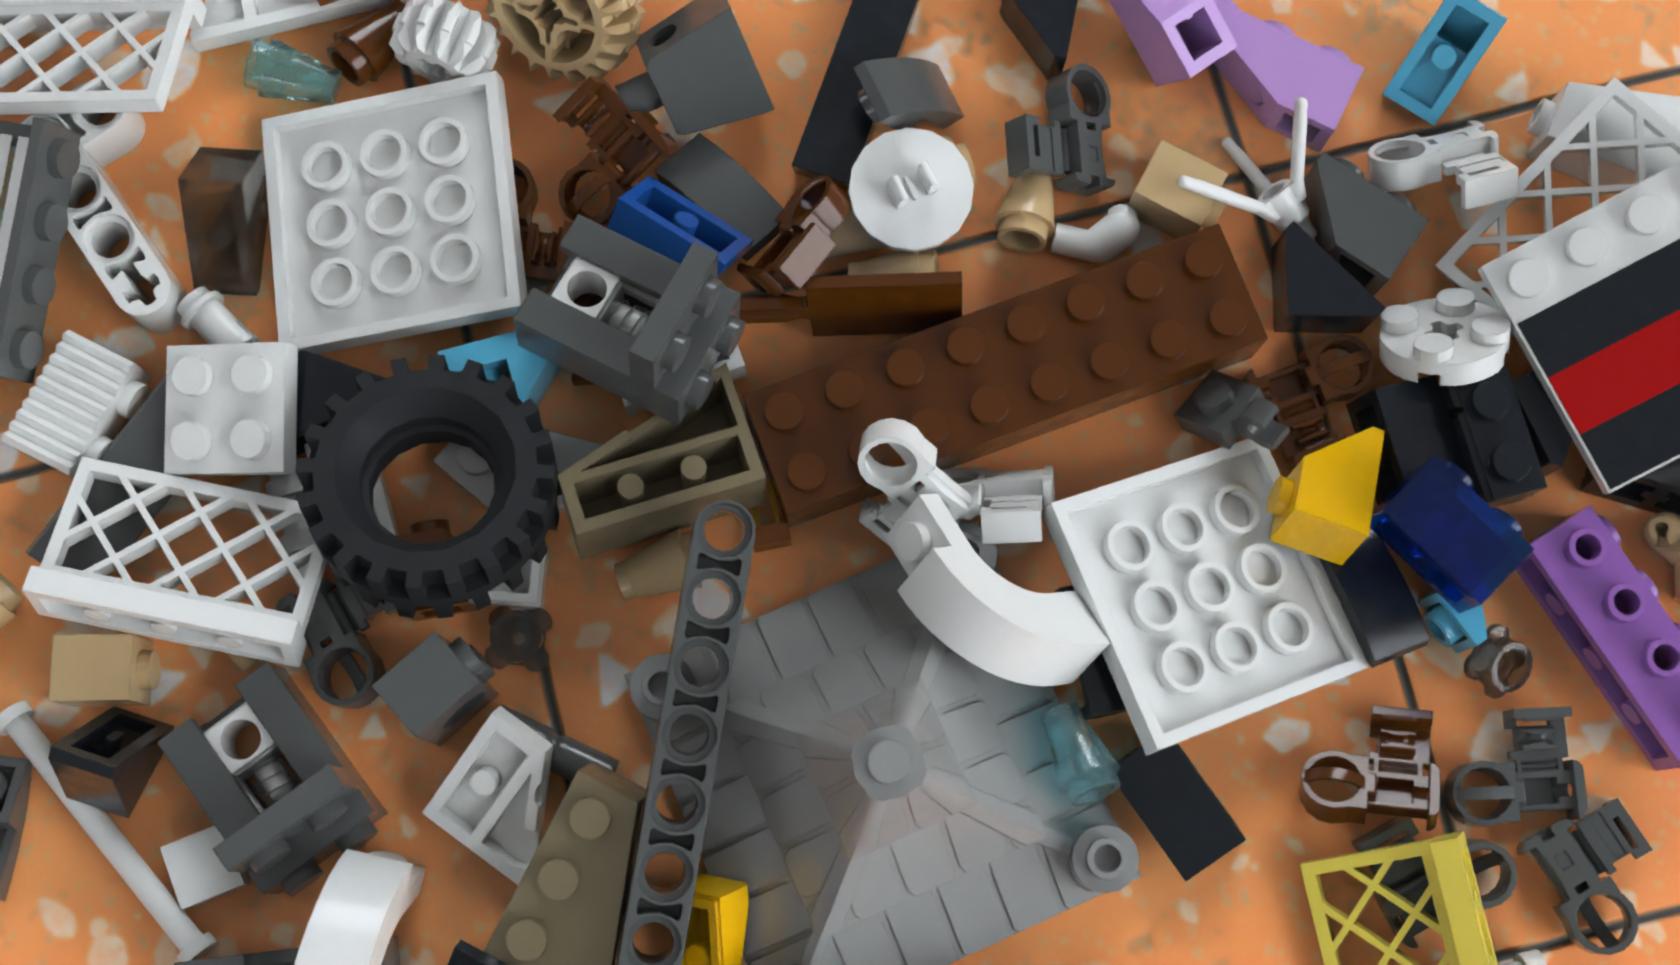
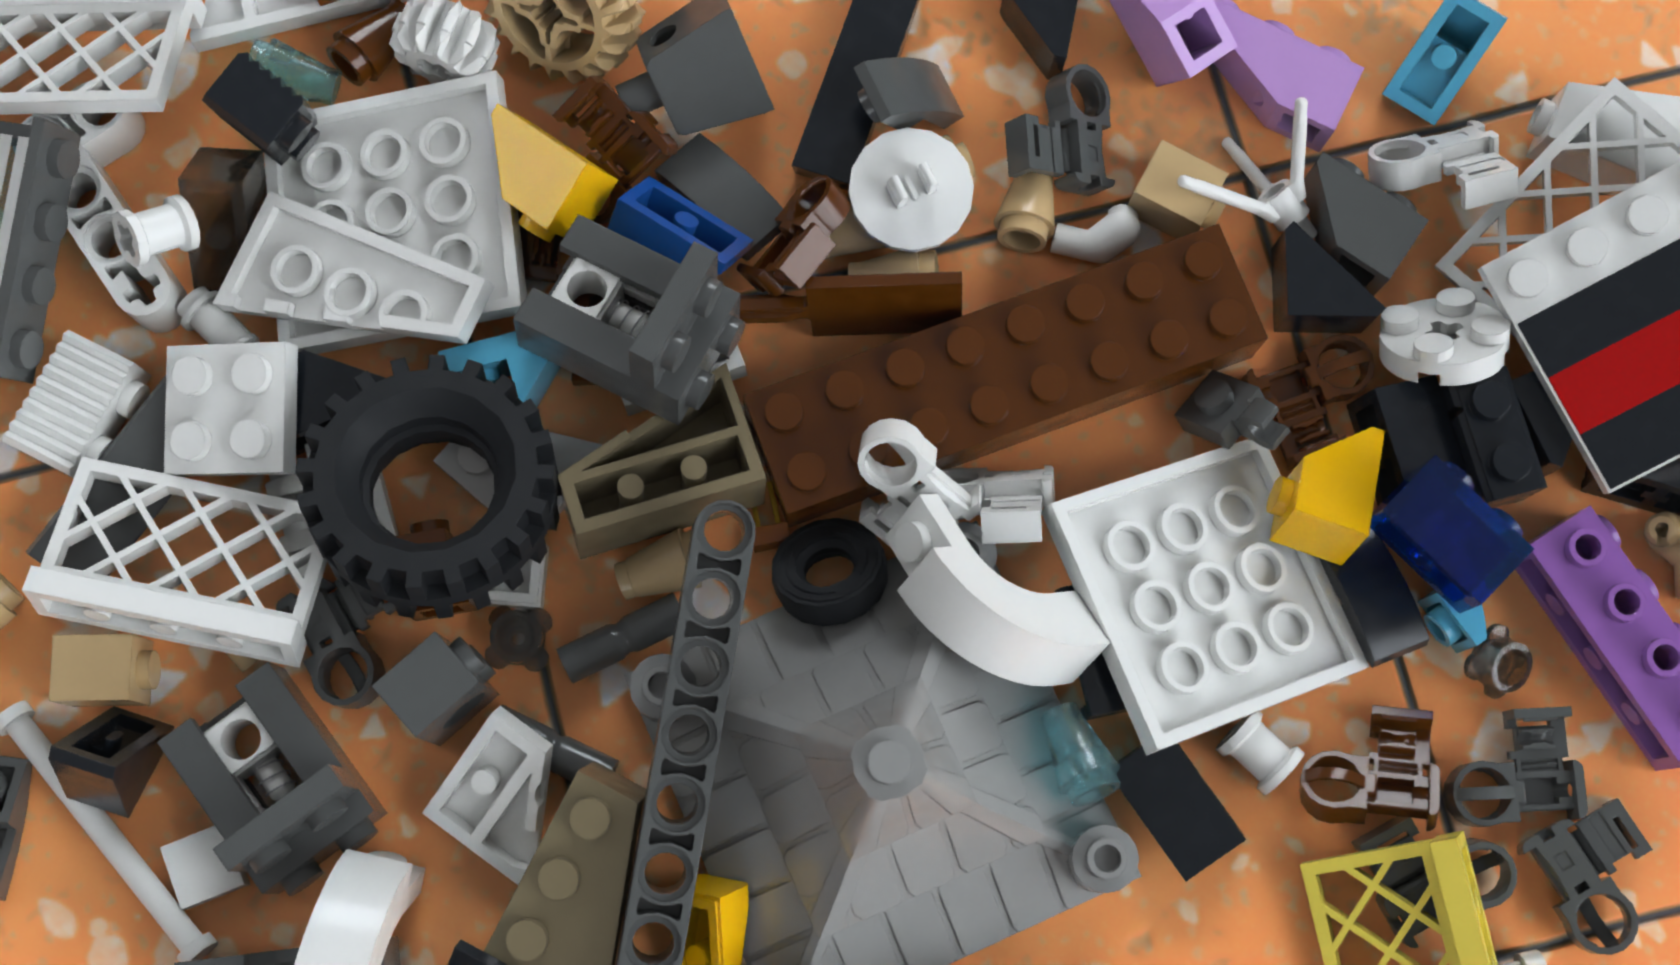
(156, 230): none -> white bush
(263, 109): none -> black brick
(340, 275): none -> white wing
(545, 176): none -> yellow slope
(615, 641): none -> dark grey piece
(836, 602): none -> black tyre
(1260, 752): none -> white bush

